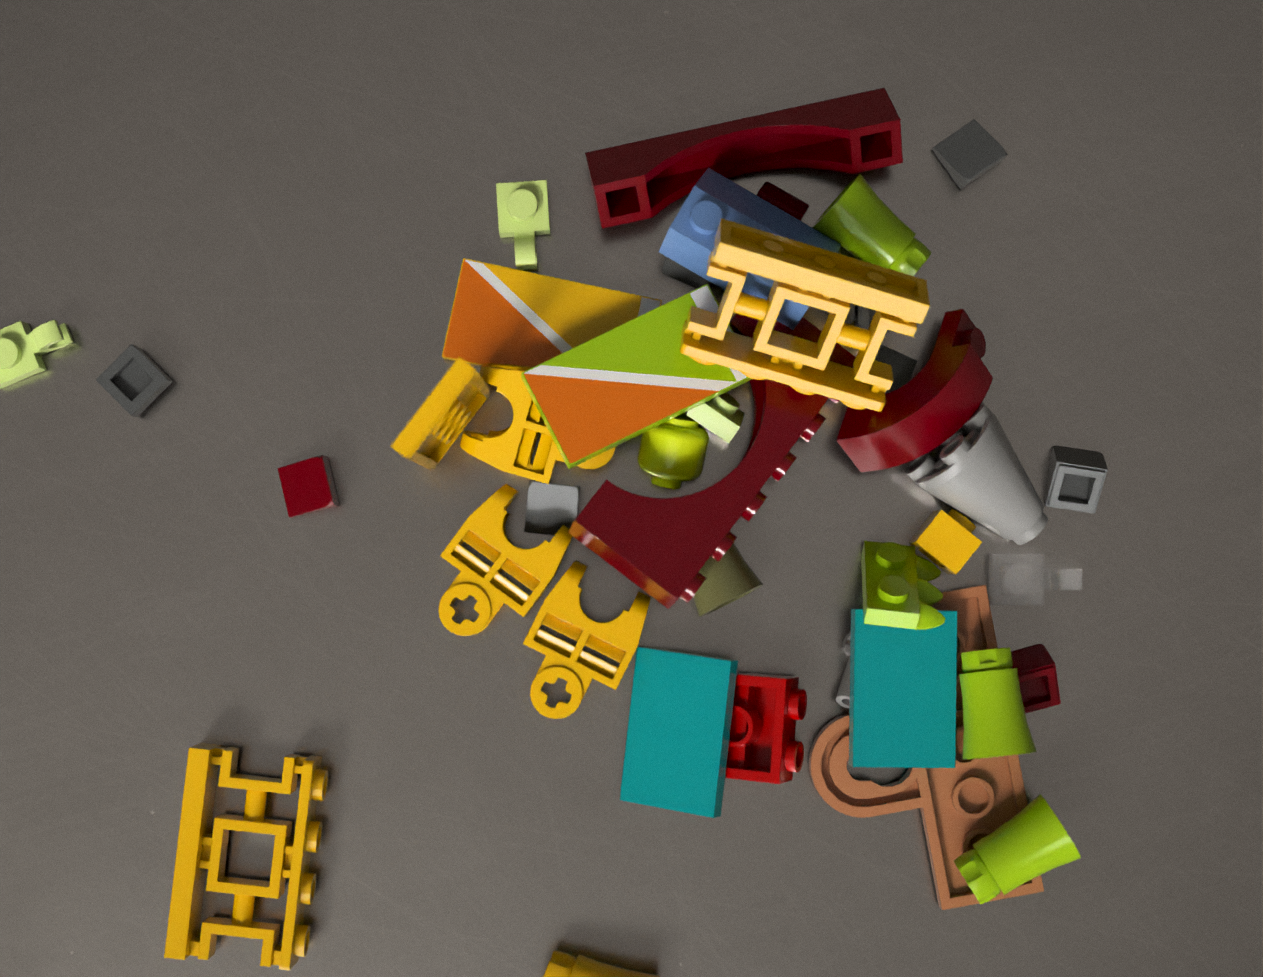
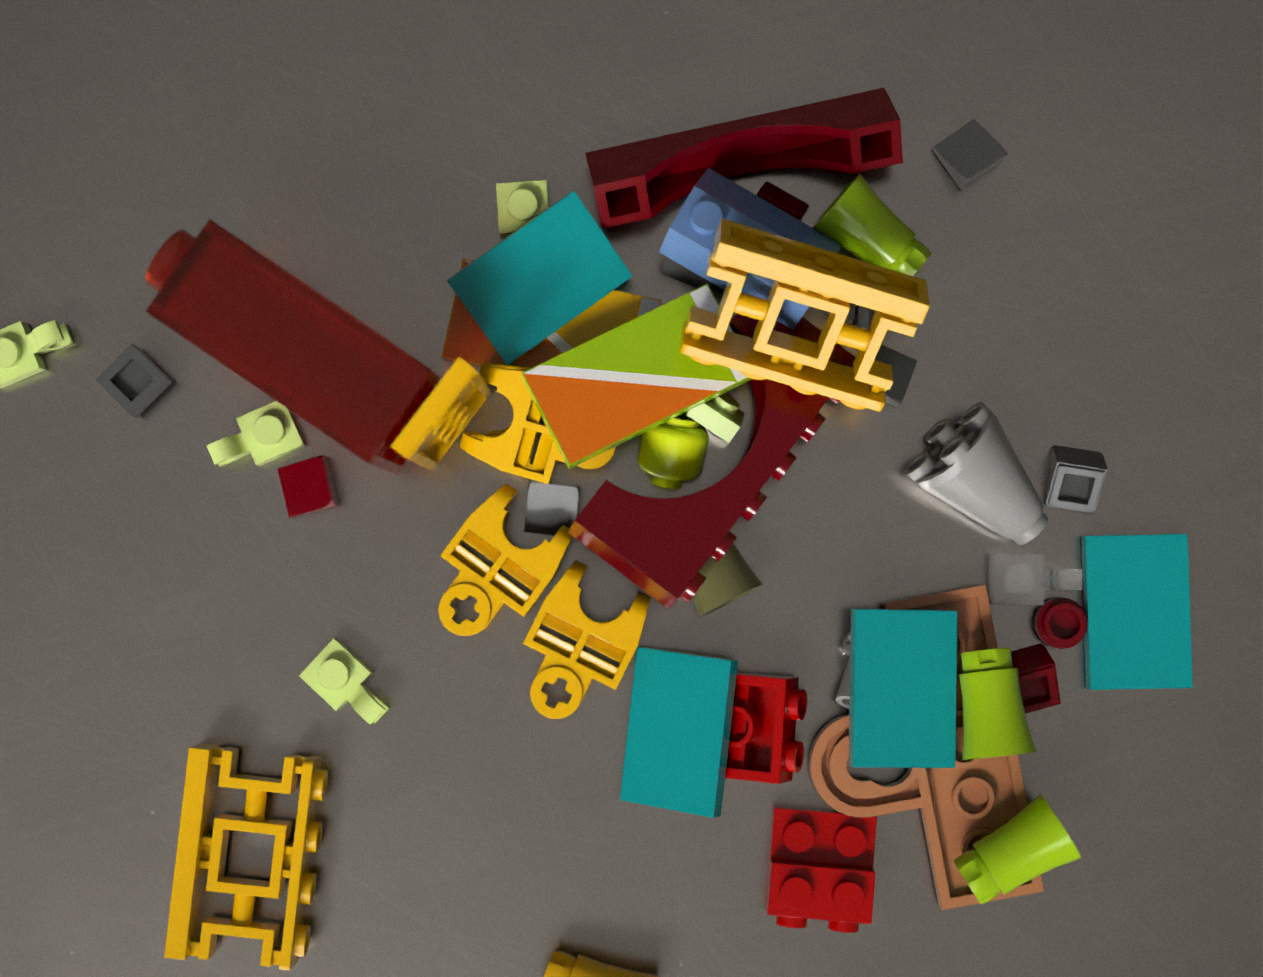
(264, 434): none -> yellowish green plate
(289, 341): none -> clear red brick
(340, 679): none -> yellowish green plate
(539, 277): none -> teal tile
(820, 868): none -> red plate
(898, 587): lime plate -> none
(925, 408): dark red arch -> none
(946, 540): yellow plate -> none
(1061, 623): none -> dark red plate
(1137, 611): none -> teal tile

